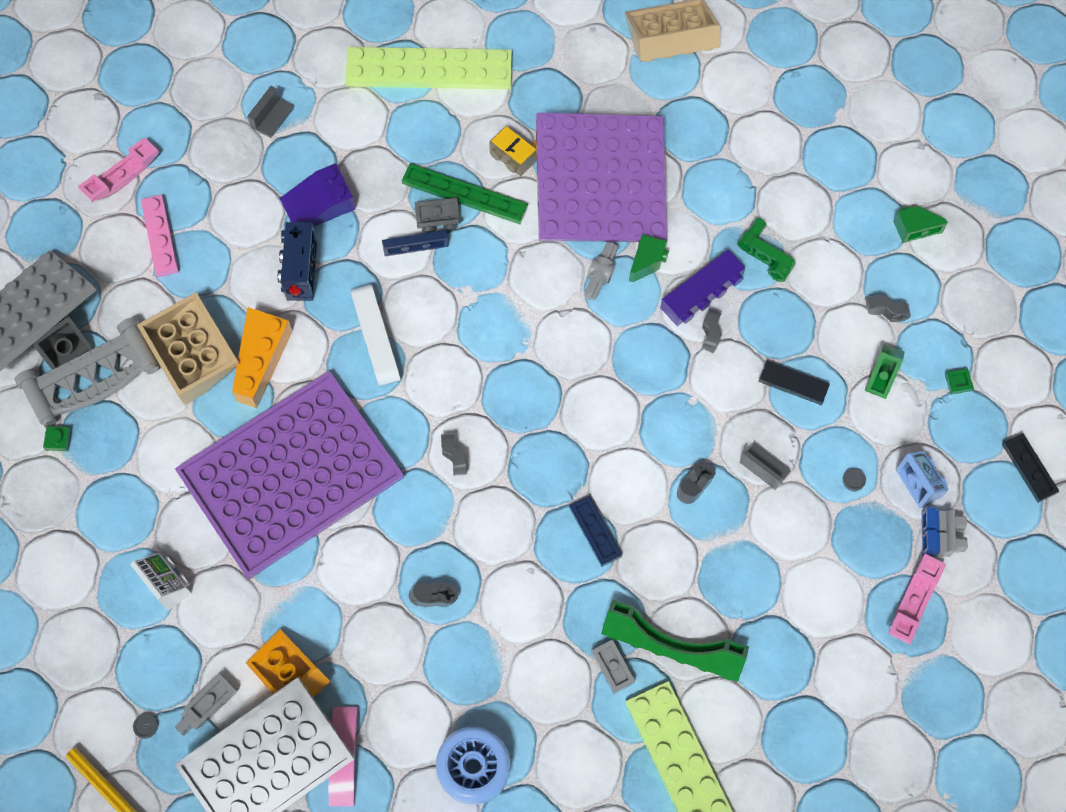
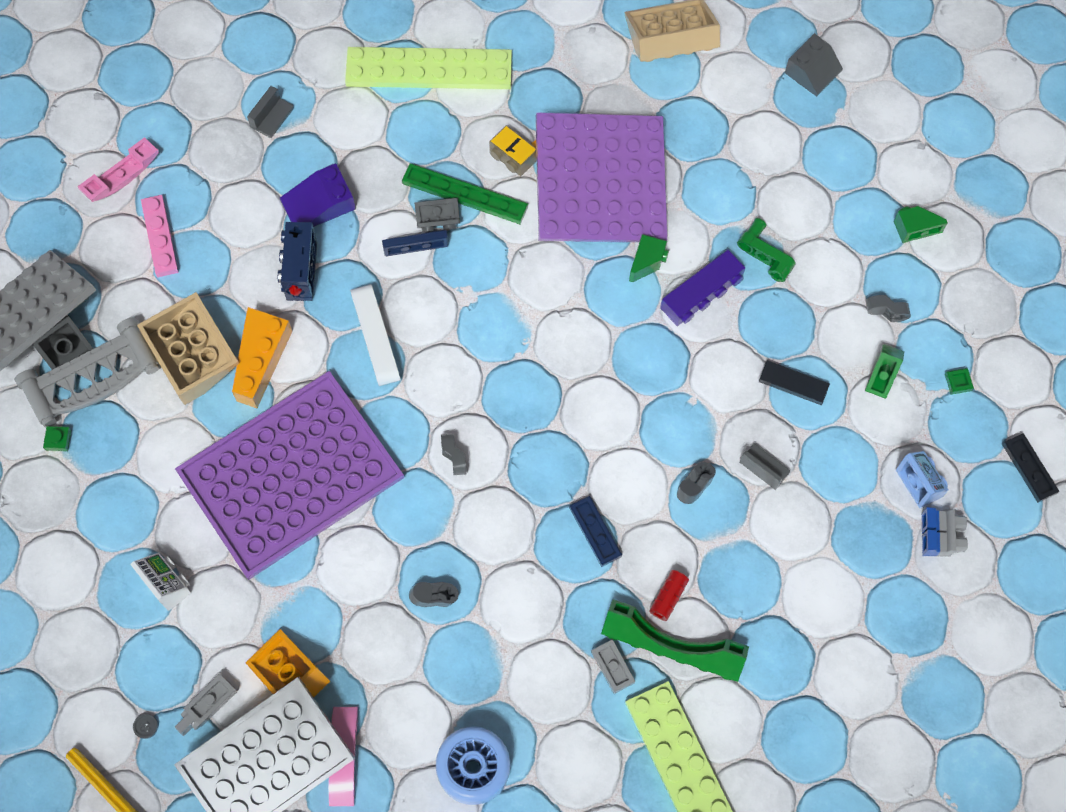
(601, 271): light grey axle -> none
(669, 595): none -> red axle
(711, 330): dark grey piece -> none
(814, 65): none -> dark grey slope
(854, 480): dark grey piece -> none
(916, 598): bright pink slope -> none

